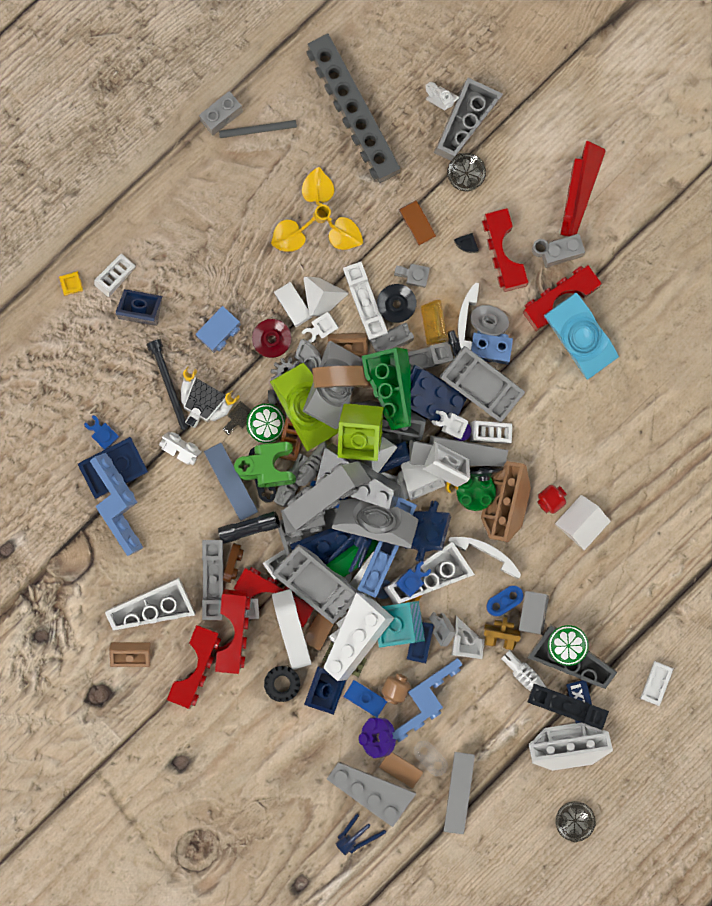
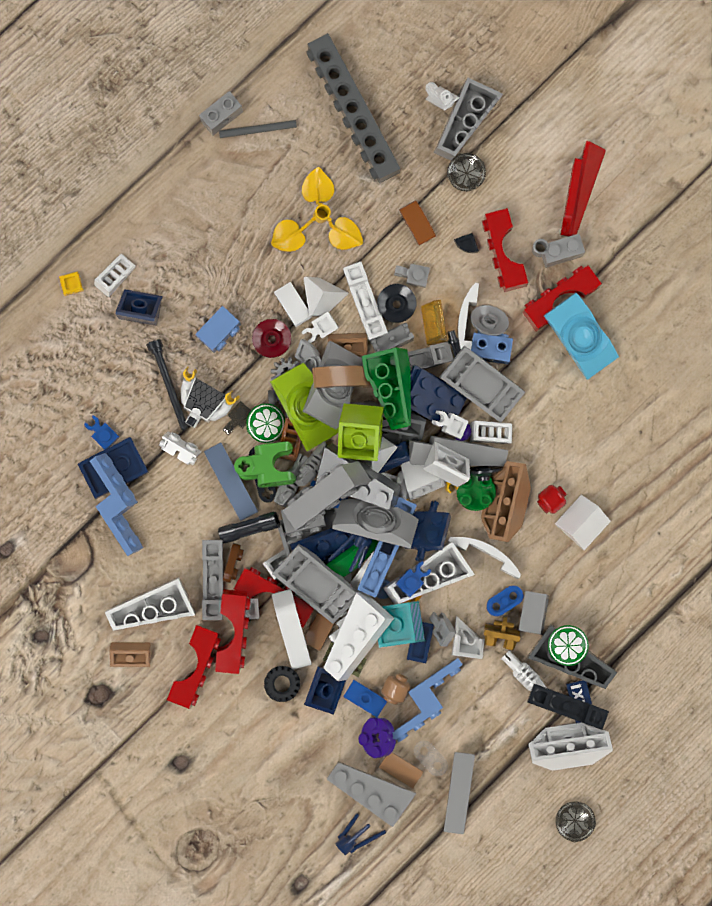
(656, 683): white plate -> none

